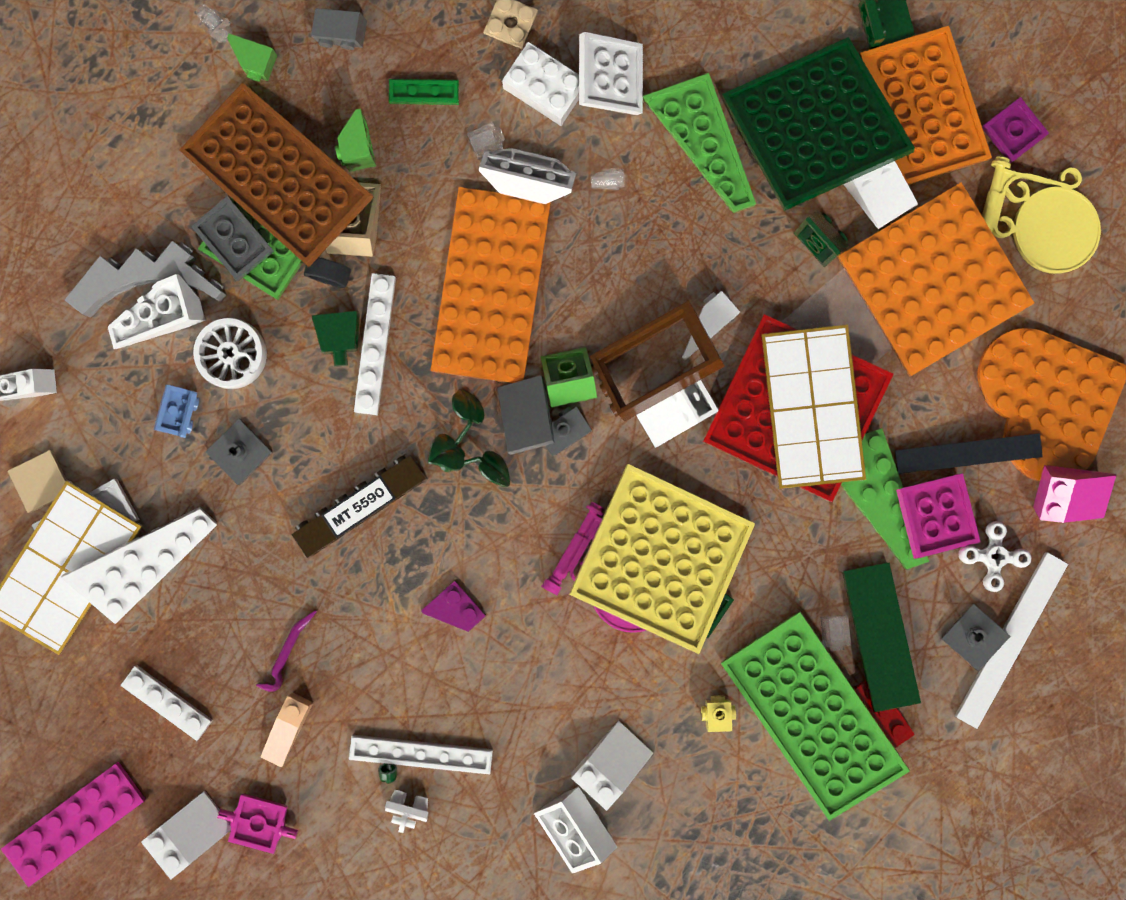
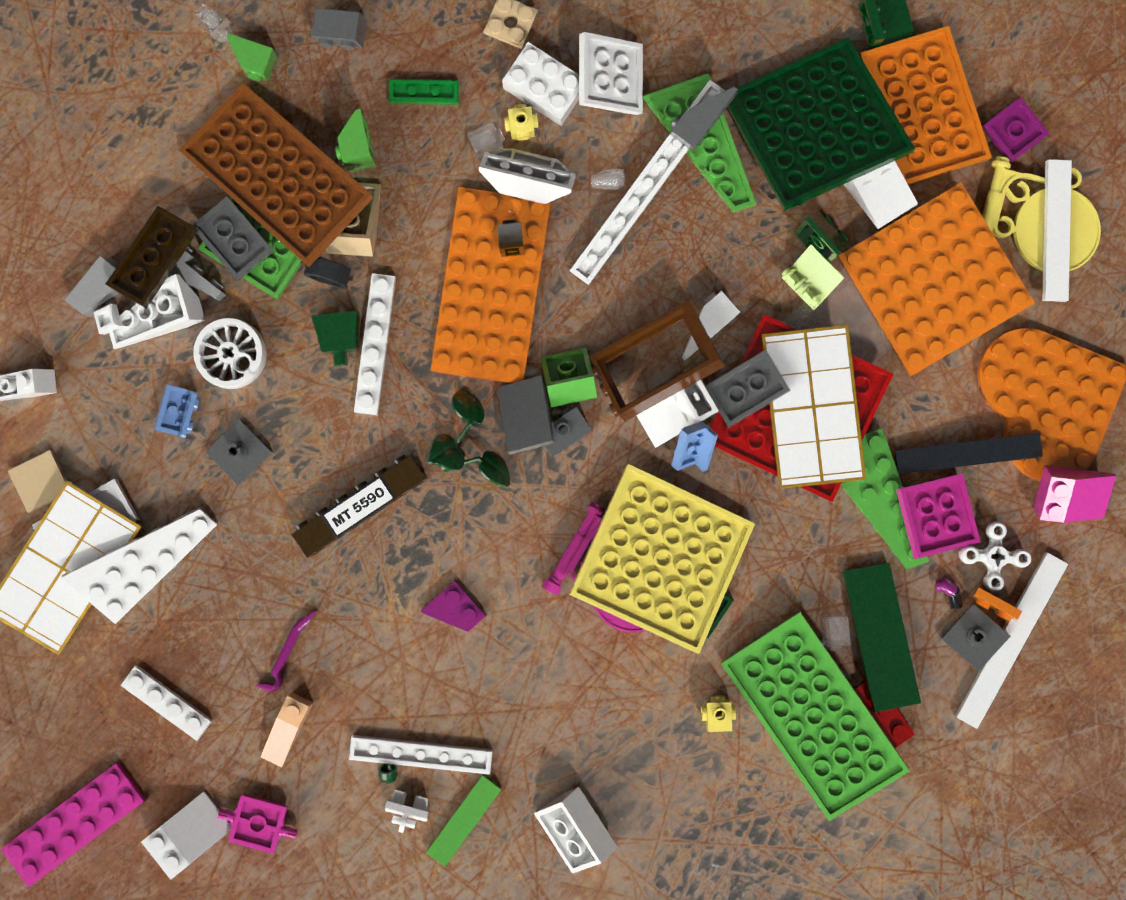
(107, 319): none -> white tile
(152, 257): none -> dark brown plate
(463, 820): none -> bright green tile
(510, 238): none -> dark brown slope
(522, 130): none -> light yellow brick
(611, 765): white slope -> none
(635, 200): none -> white plate
(694, 447): none -> medium blue bracket
(698, 121): none -> dark grey slope
(747, 388): none -> dark grey plate
(812, 277): none -> yellowish green hinge
(950, 589): none -> arm
(1004, 609): none -> orange plate
(1057, 230): none -> white tile

